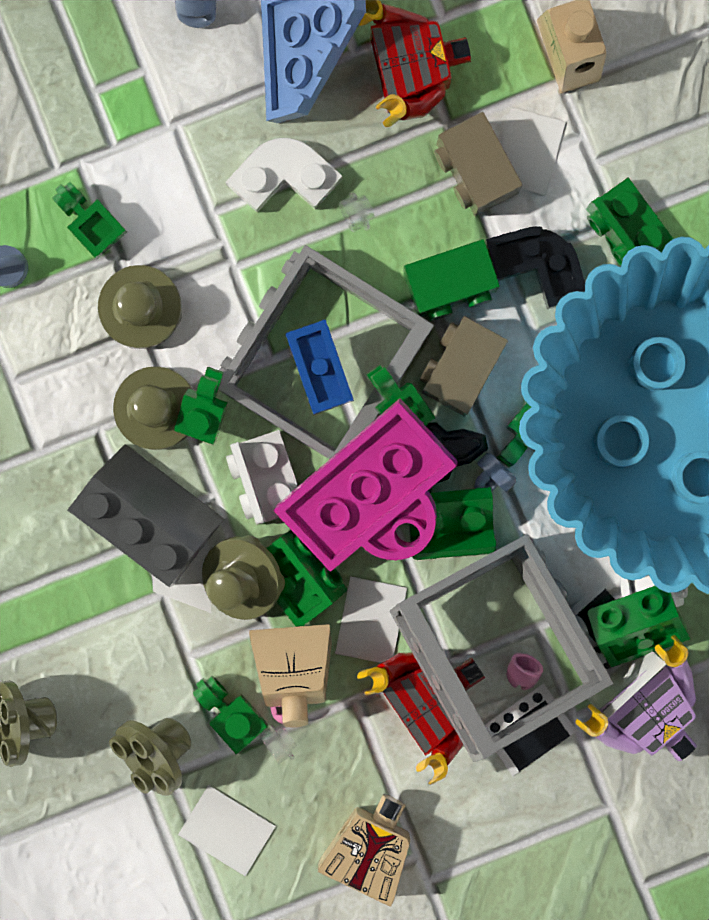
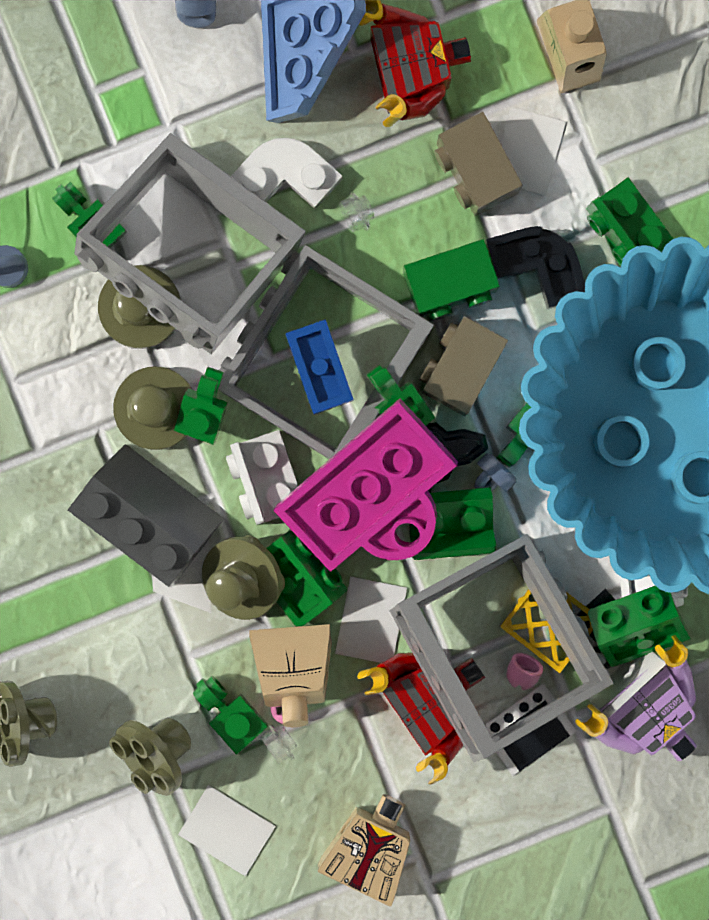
(220, 192): none -> light grey window
(523, 602): none -> yellow window

